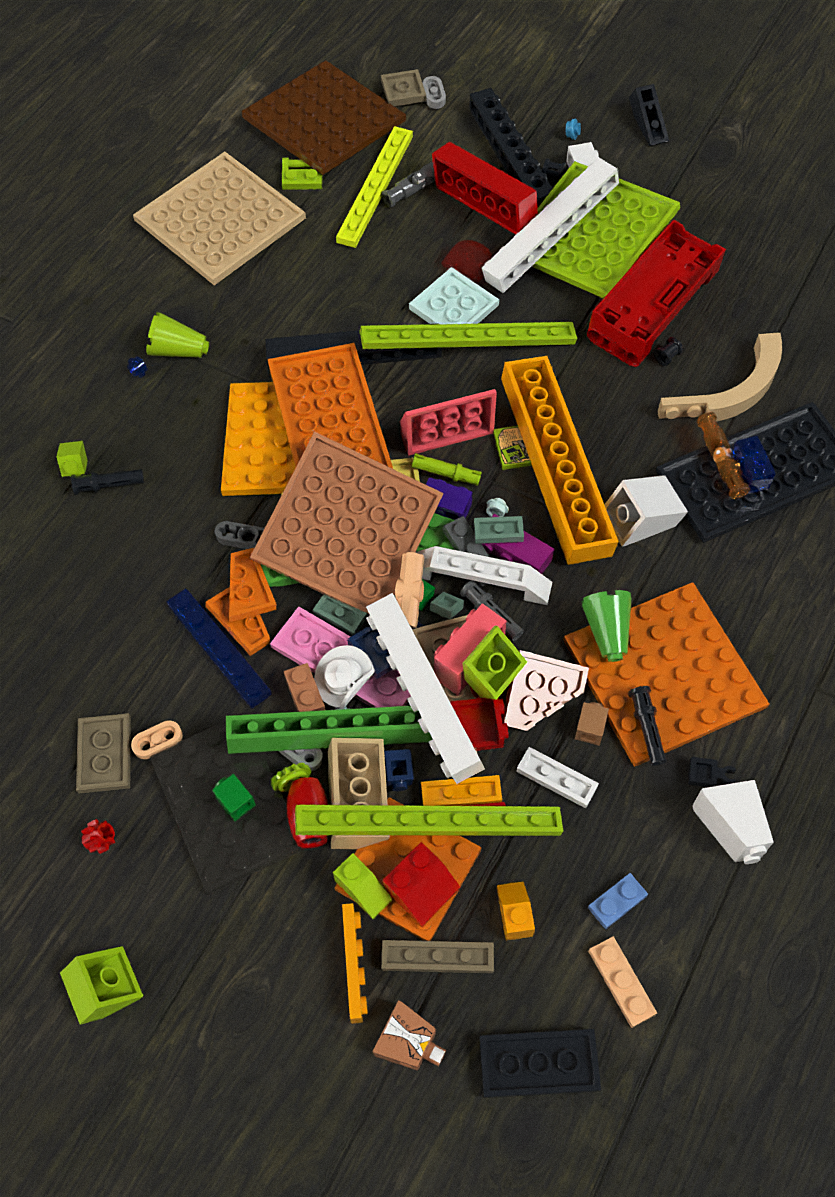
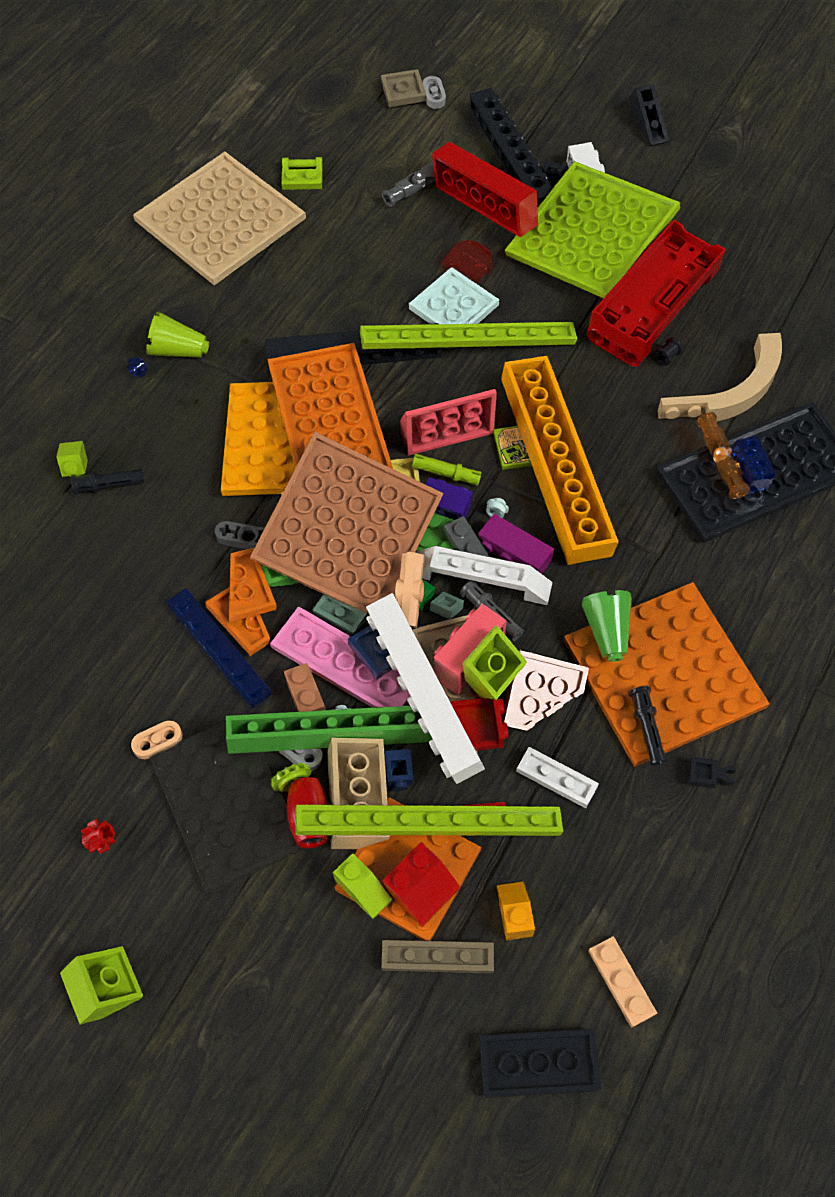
(103, 753): dark tan tile -> none
(233, 796): green brick -> none
(323, 117): reddish brown plate -> none
(342, 674): white hat -> none
(355, 975): light orange plate -> none
(376, 182): neon yellow plate -> none
(408, 1039): nougat torso -> none
(468, 792): light orange plate -> none
(498, 529): sand green plate -> none
(550, 225): white brick -> none
(573, 129): dark azure plate -> none
(591, 723): medium nougat brick -> none
(617, 901): medium blue plate -> none
(643, 508): white slope -> none
(735, 819): white slope -> none

